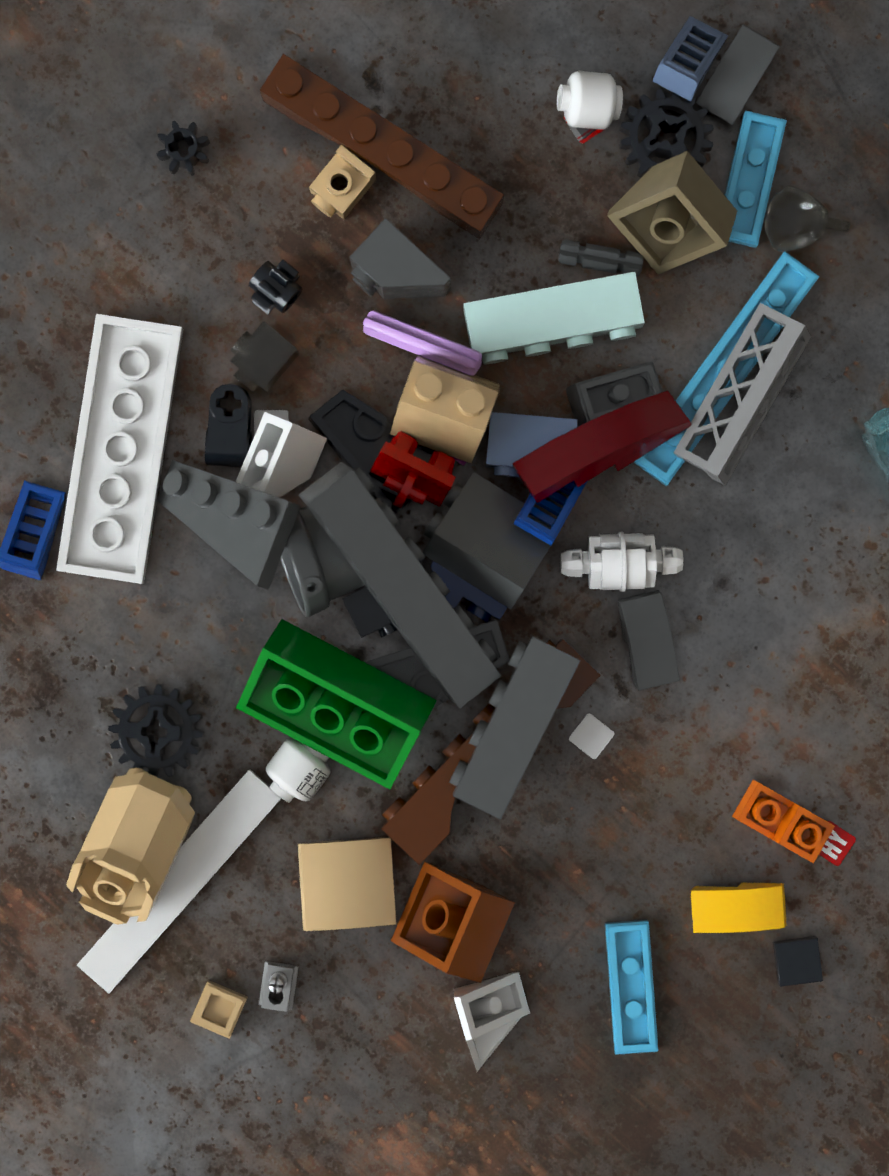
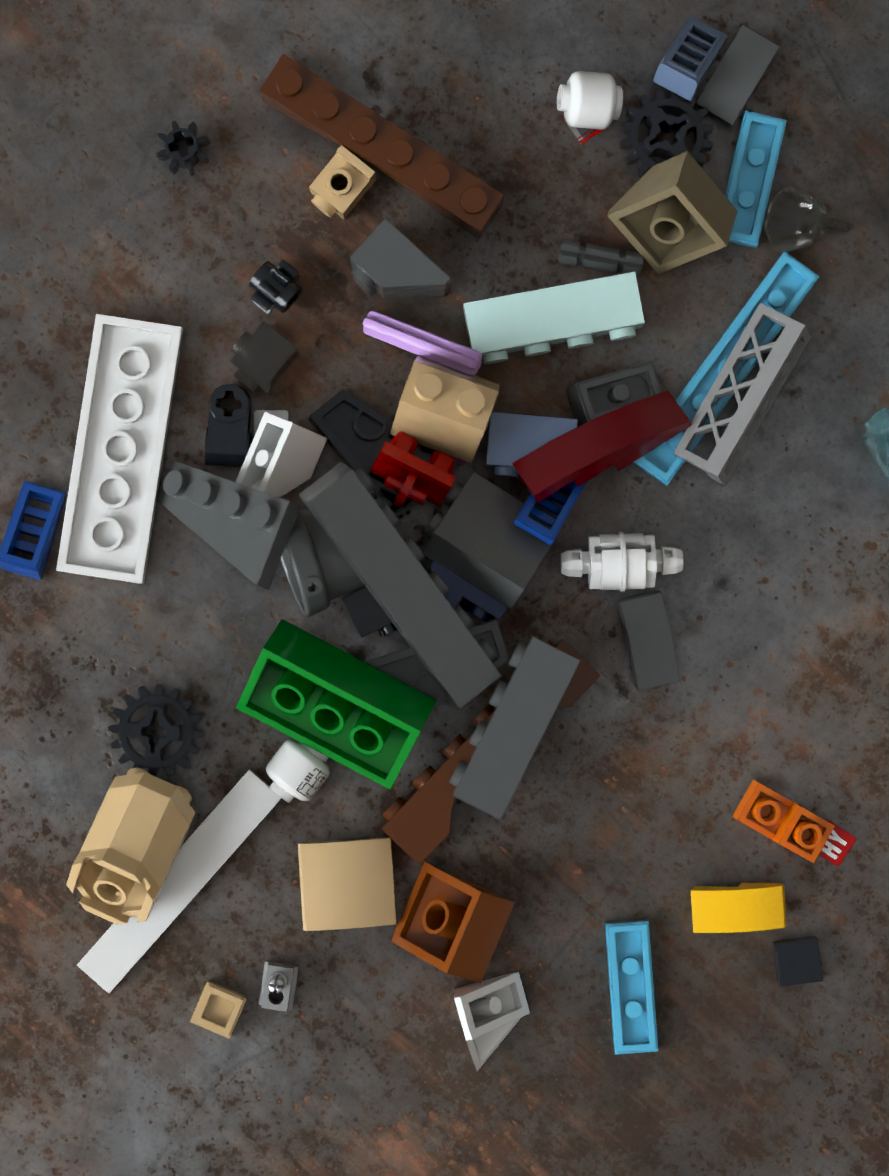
(591, 736): white sticker -> none

